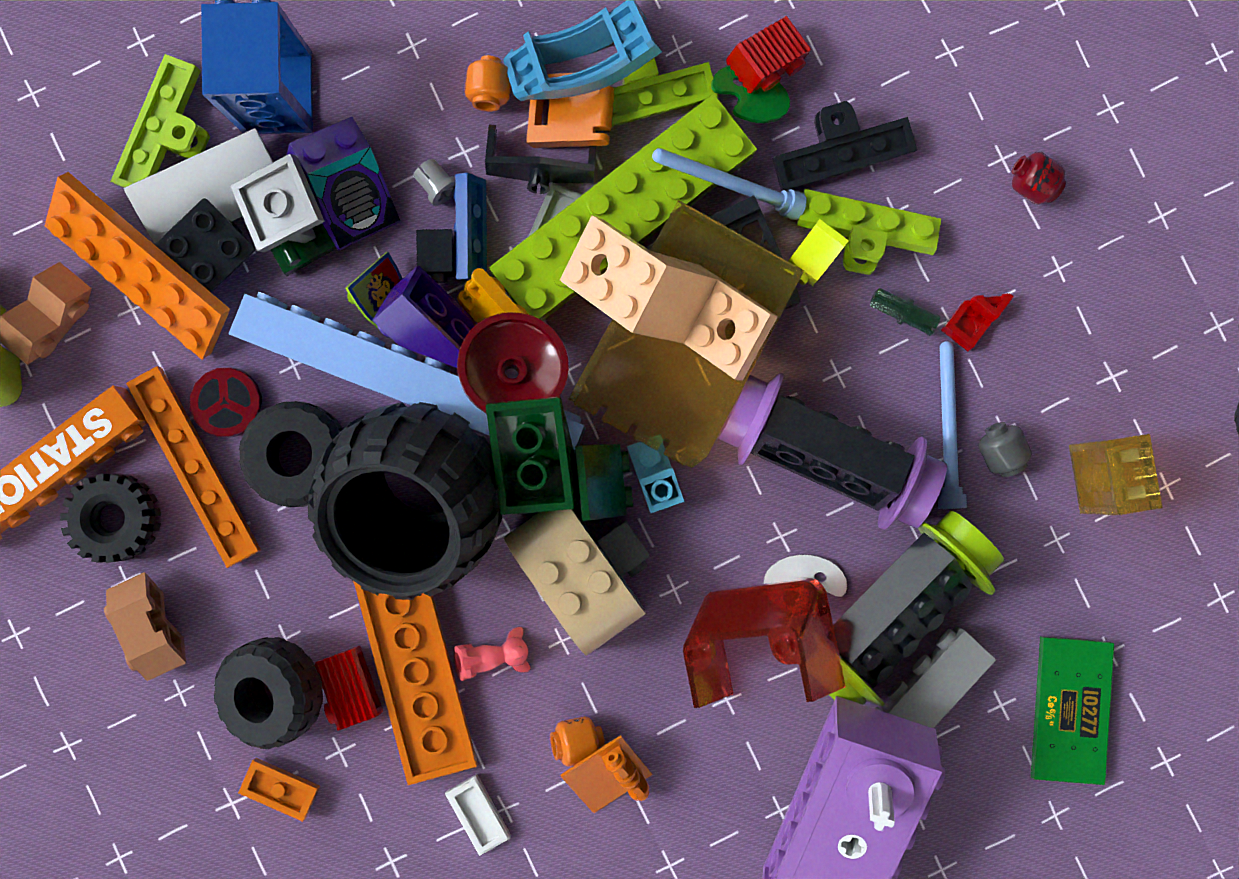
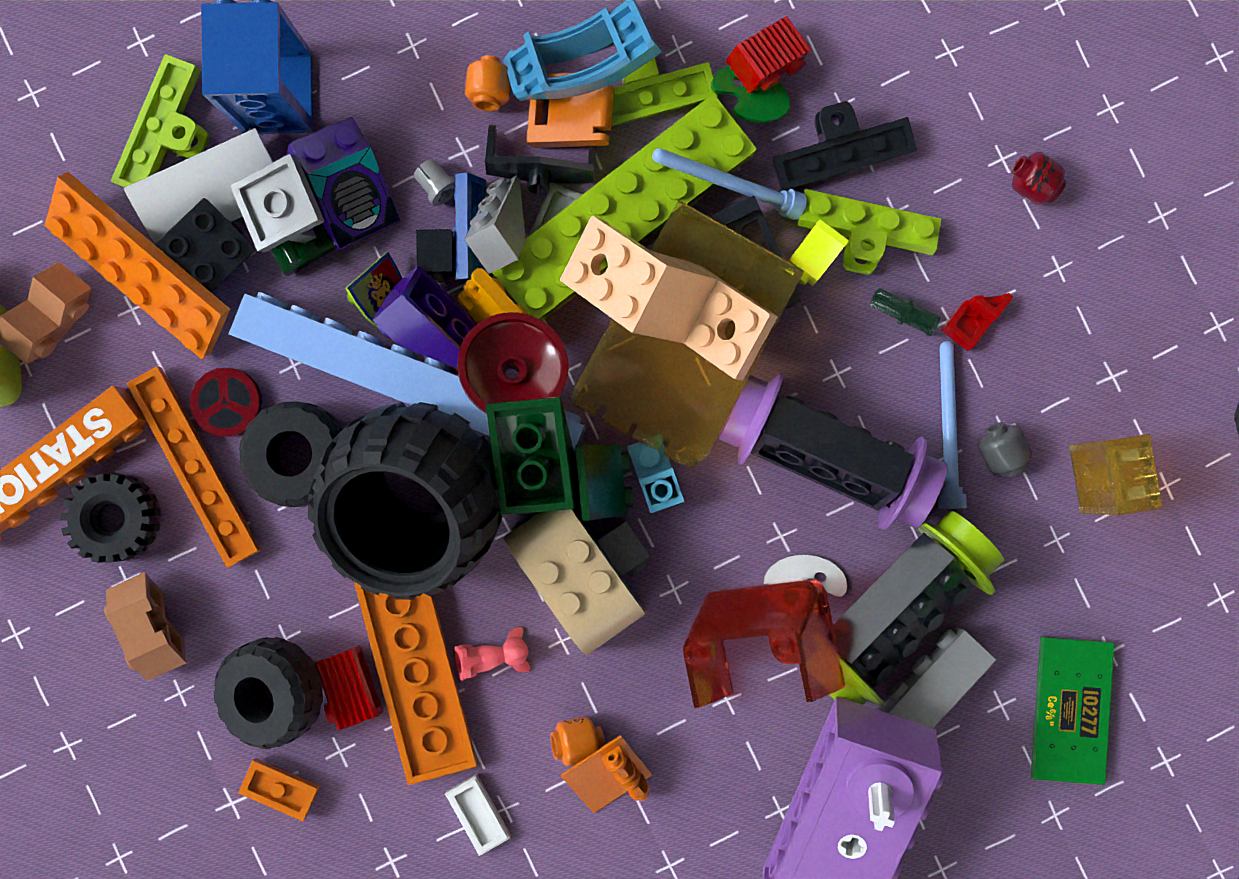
(498, 227): none -> light grey slope

